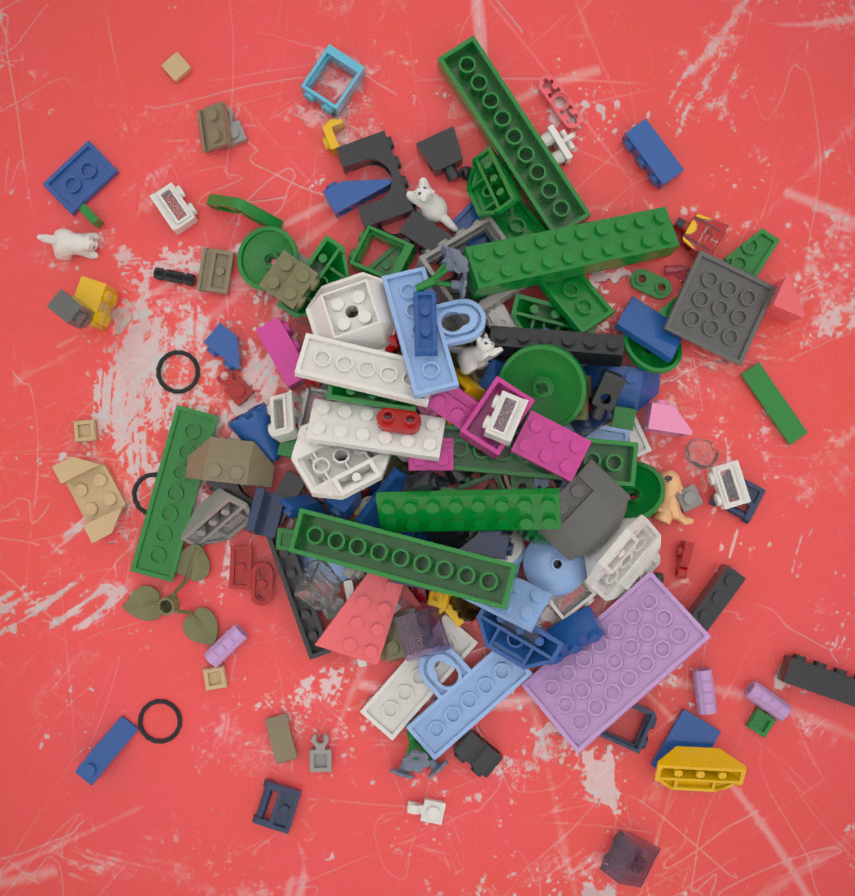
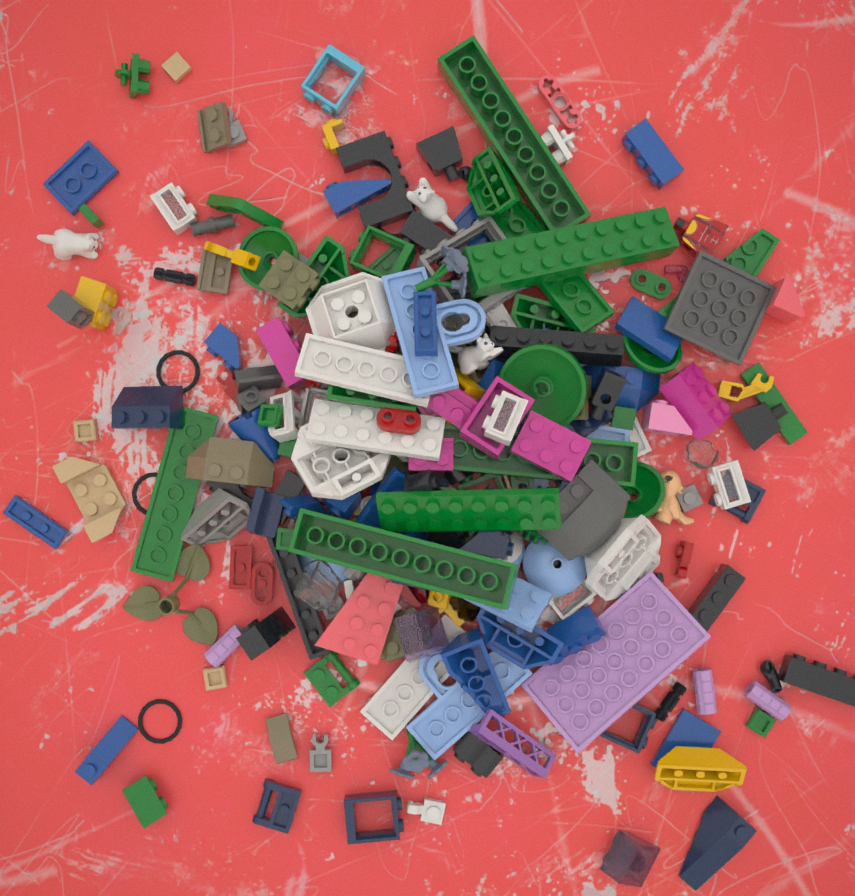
(36, 522): none -> blue tile
(137, 66): none -> green hips
(145, 801): none -> green brick
(148, 408): none -> dark blue slope
(212, 225): none -> dark grey pin
(238, 256): none -> yellow piece
(249, 400): none -> dark grey bracket
(262, 377): none -> dark grey panel
(263, 634): none -> black wedge
(270, 415): none -> green tile
(327, 683): none -> green plate
(355, 837): none -> dark blue window
(472, 668): none -> blue wedge
(508, 750): none -> medium lavender fence
(670, 701): none -> black axle
(696, 401): none -> dark pink brick
(715, 842): none -> dark blue wedge
(755, 387): none -> yellow piece
(759, 422): none -> black torso
(768, 670): none -> black arm

